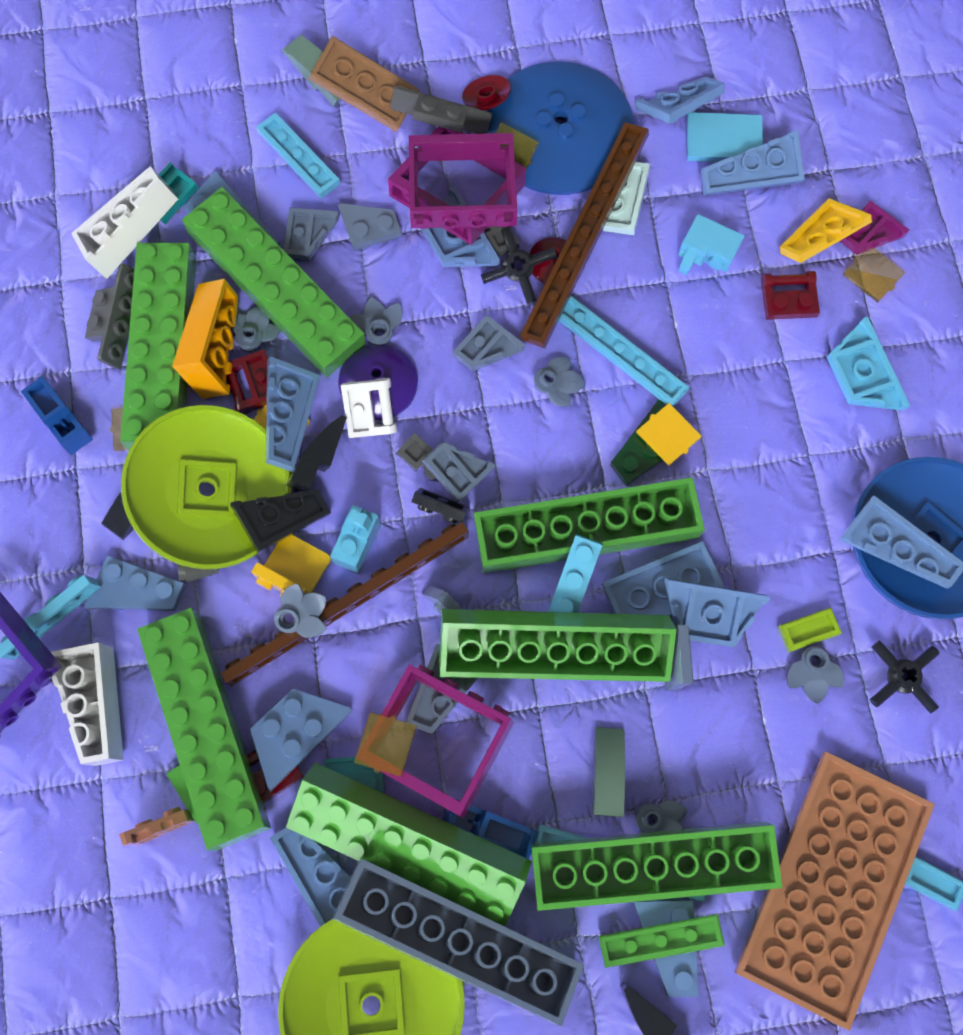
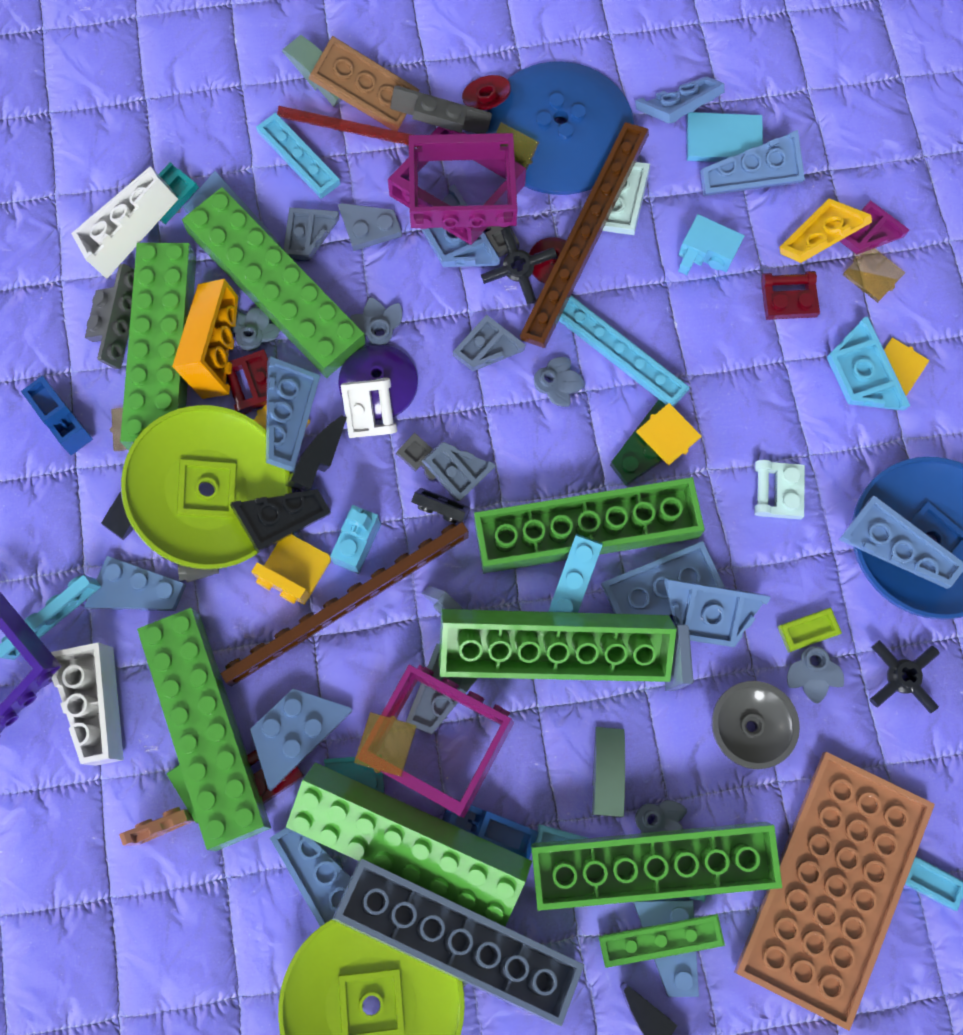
(304, 610): sand blue plate -> none
(344, 125): none -> clear red tile
(774, 722): none -> dark grey dish
(788, 490): none -> light aqua plate
(905, 363): none -> yellow piece

